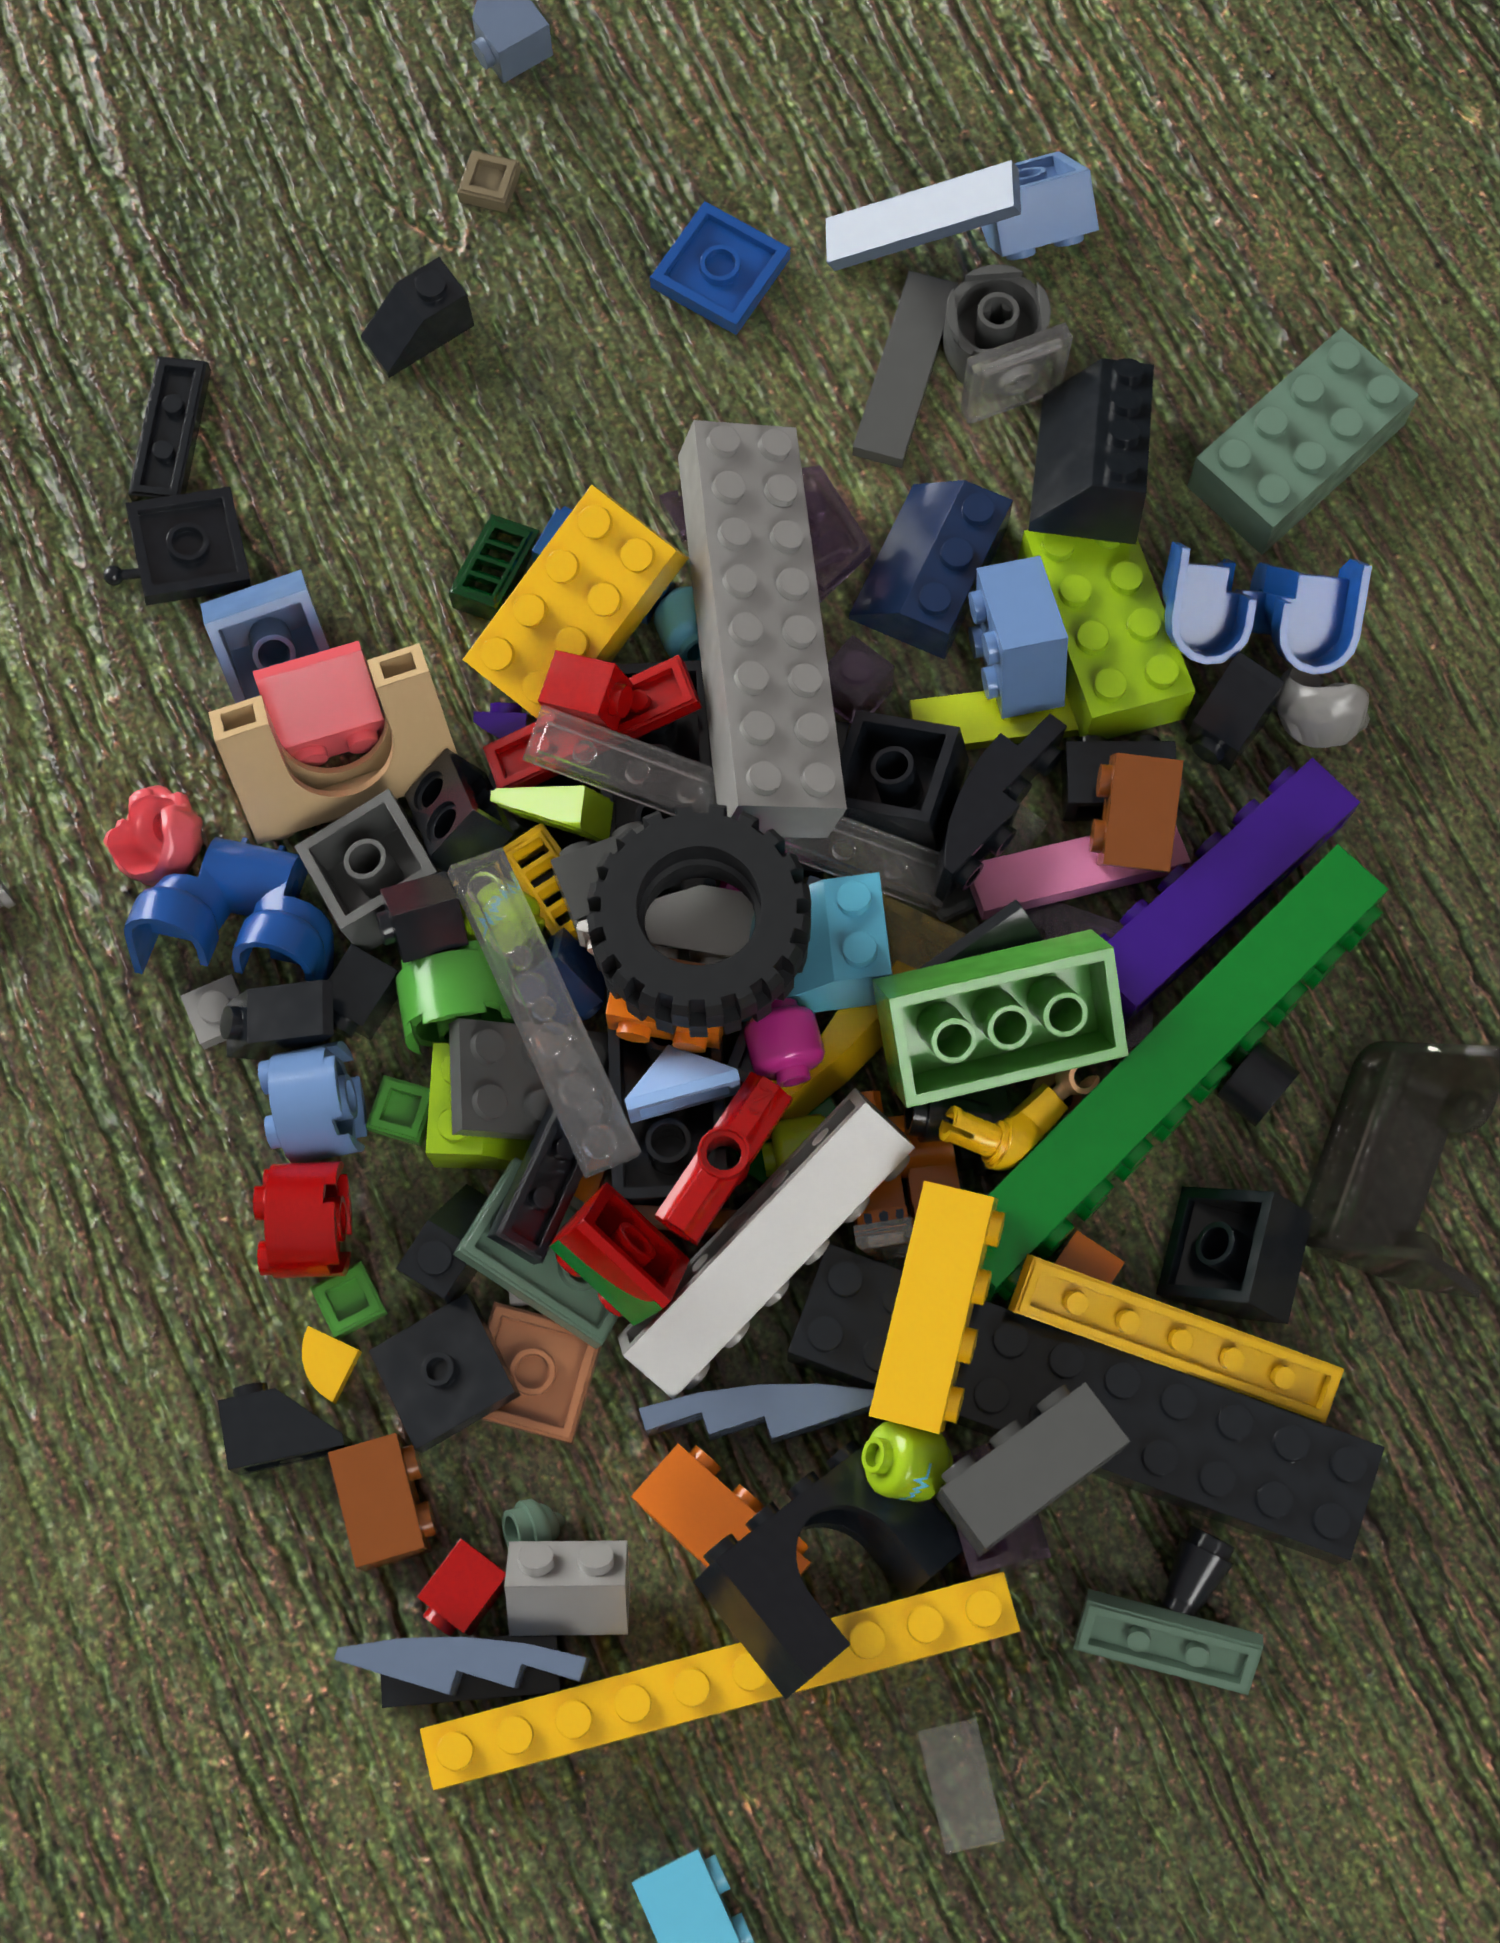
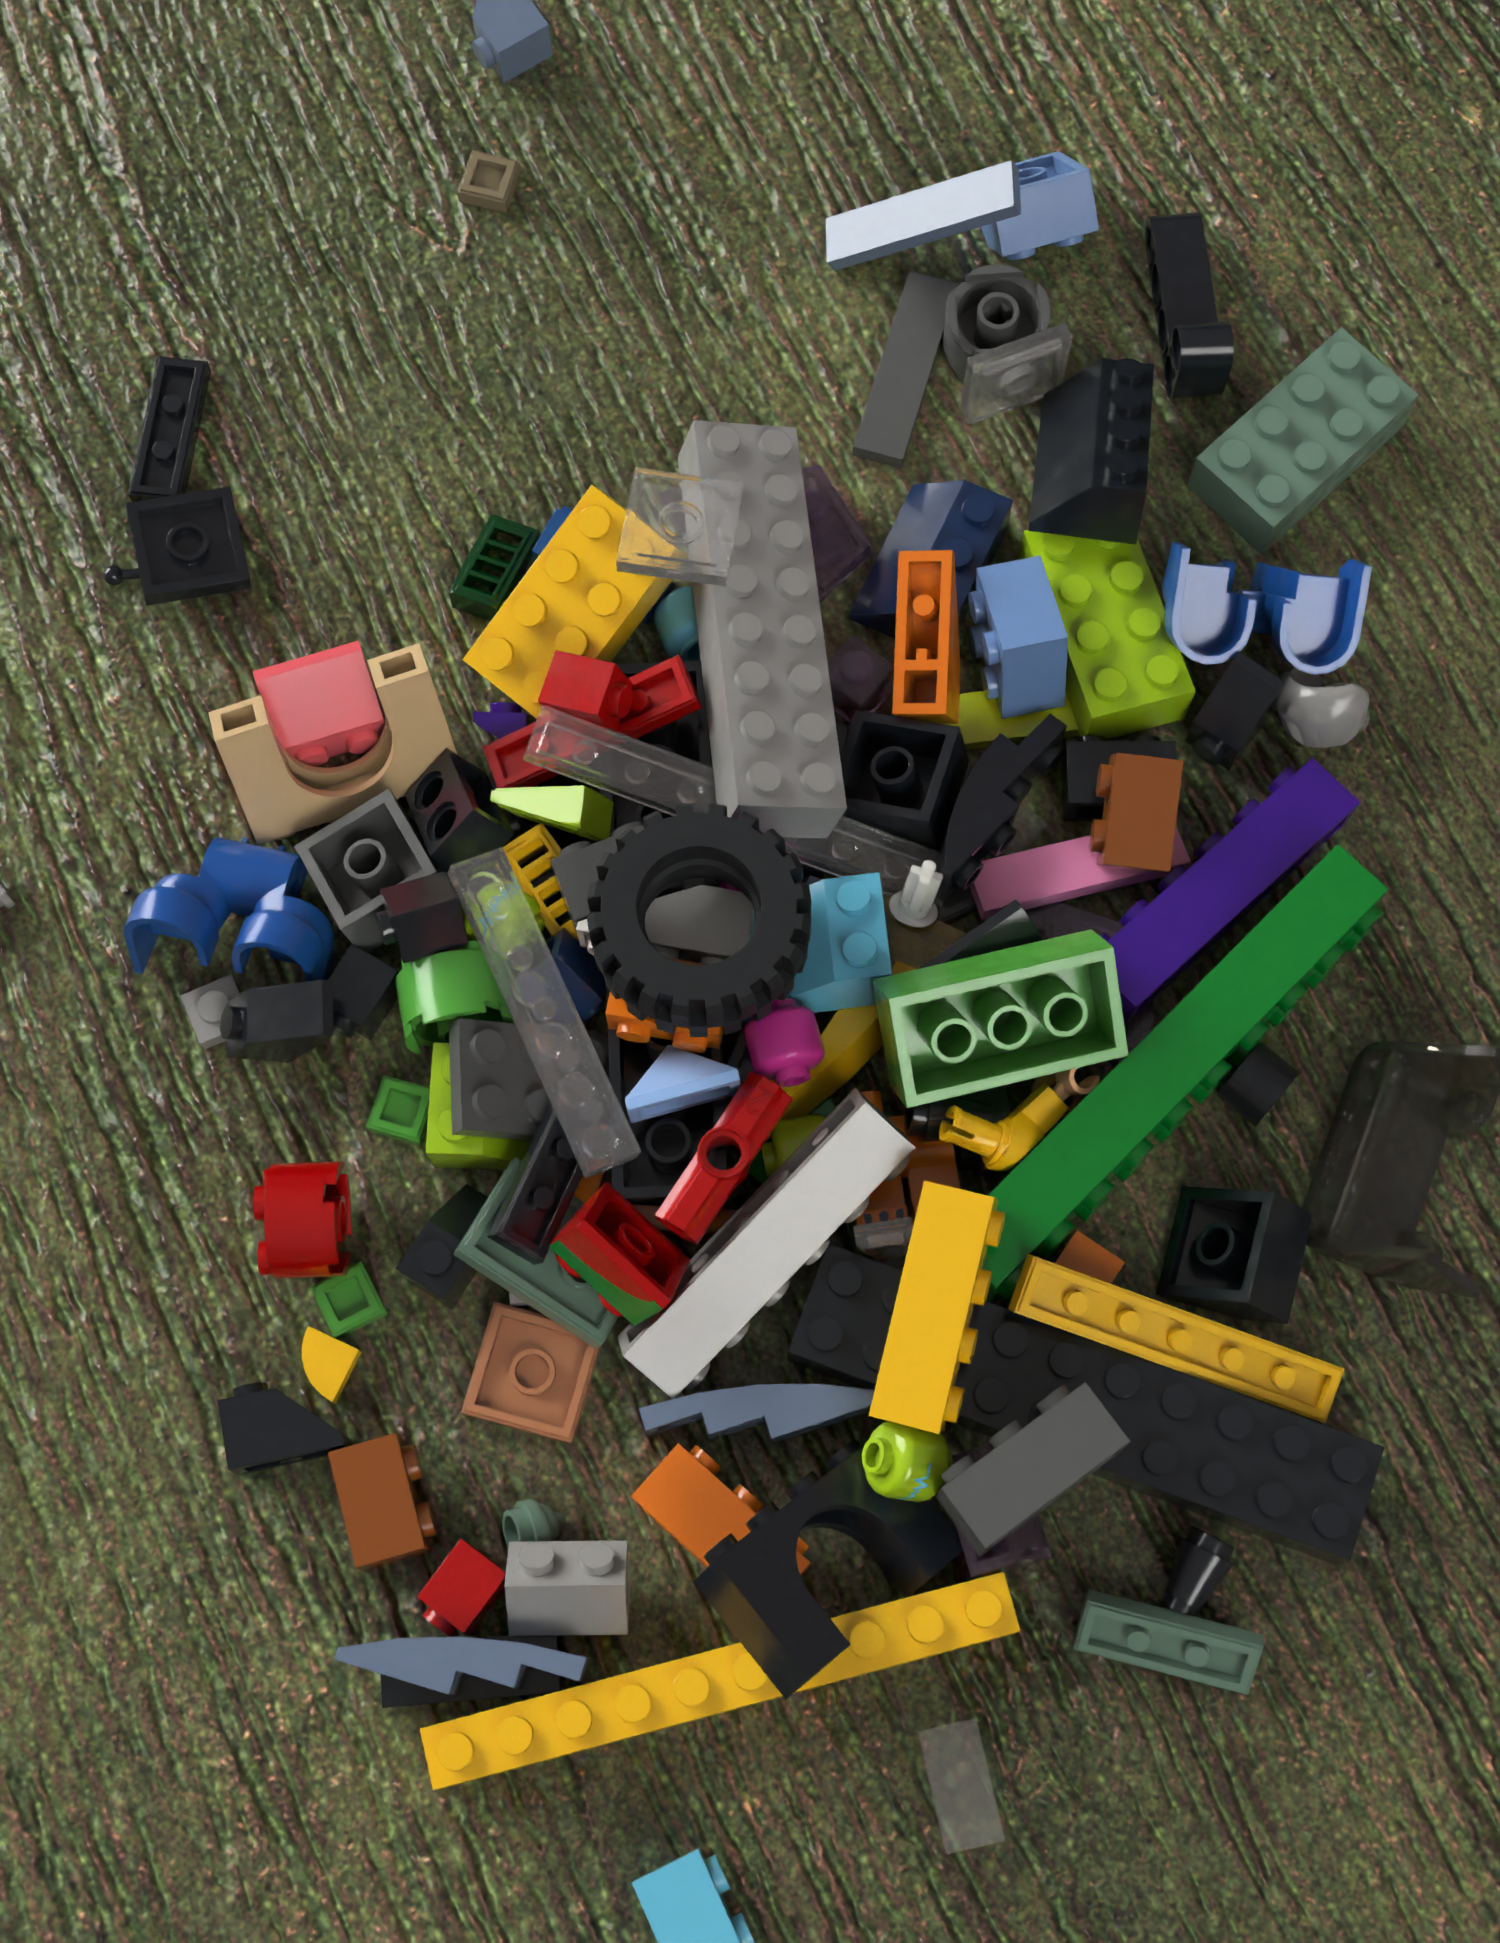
(157, 837): coral hair -> none
(262, 629): medium blue slope -> none
(313, 1103): medium blue brick -> none
(417, 317): black slope -> none
(444, 1373): black plate -> none
(680, 527): none -> clear tile
(720, 267): blue plate -> none
(915, 903): none -> white piece
(927, 638): none -> orange slope
(1191, 340): none -> black beam

